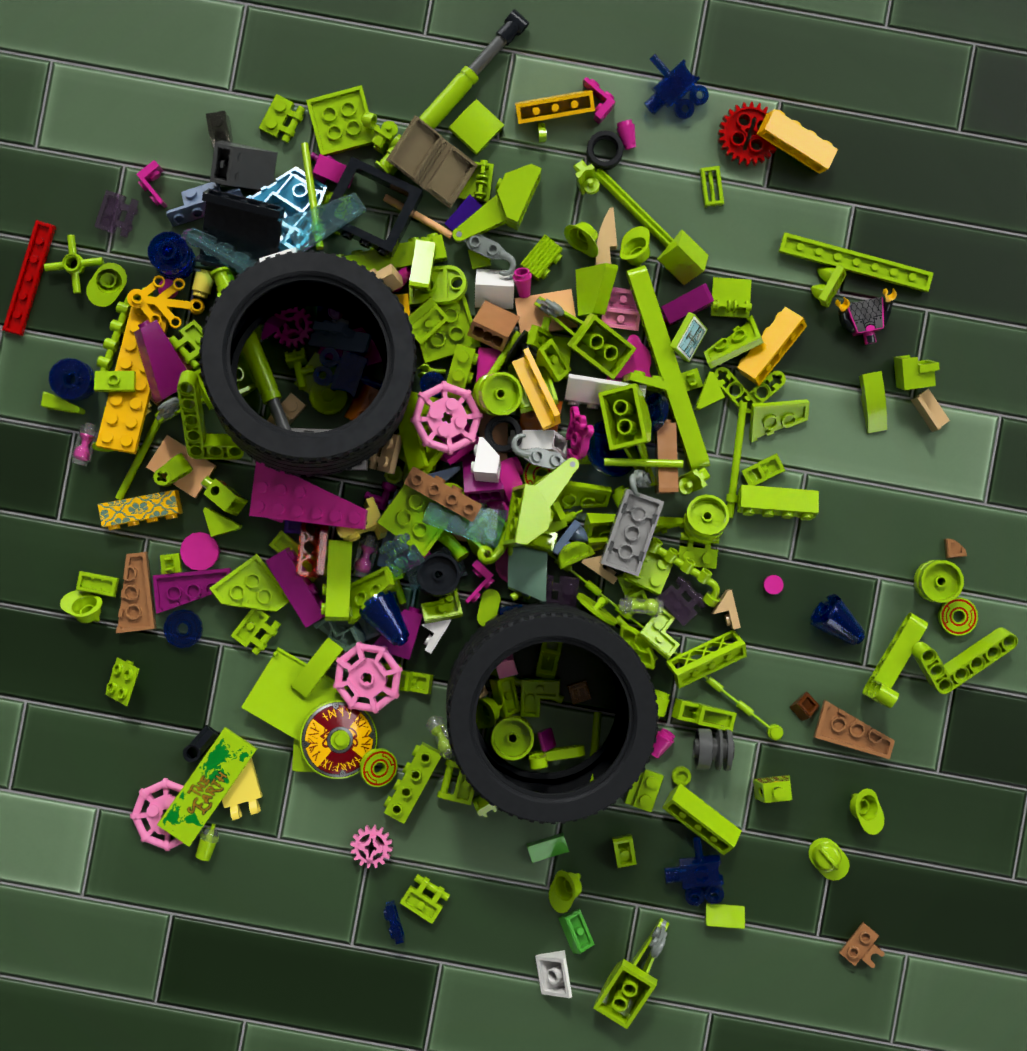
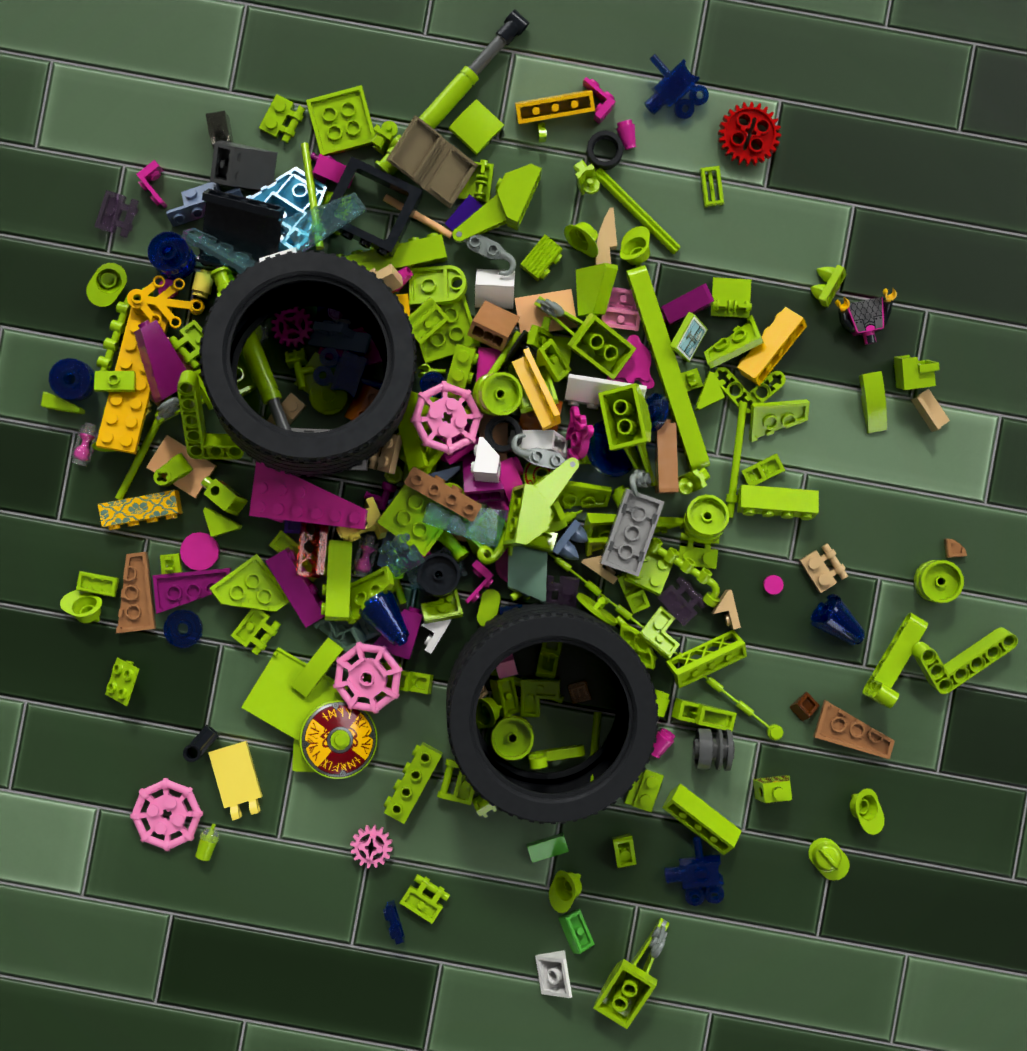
(29, 278): red tile -> none
(68, 259): lime bar -> none
(207, 786): lime tile -> none
(271, 326): magenta slope -> none
(369, 120): lime hinge -> none
(388, 769): lime tile -> none
(422, 264): slope -> none
(437, 728): clear piece -> none
(478, 261): lime tile -> none
(522, 279): dark pink cone -> none
(546, 739): magenta slope -> none
(573, 553): lime tile -> none
(643, 462): lime bar -> none
(649, 606): clear piece -> none
(654, 383): lime plate -> none
(681, 775): lime tile -> none
(684, 258): lime slope -> none
(725, 915): lime slope -> none
(797, 141): yellow brick -> none
(818, 571): none -> tan plate
(856, 262): lime plate -> none
(861, 946): medium nougat plate -> none
(968, 620): lime tile -> none

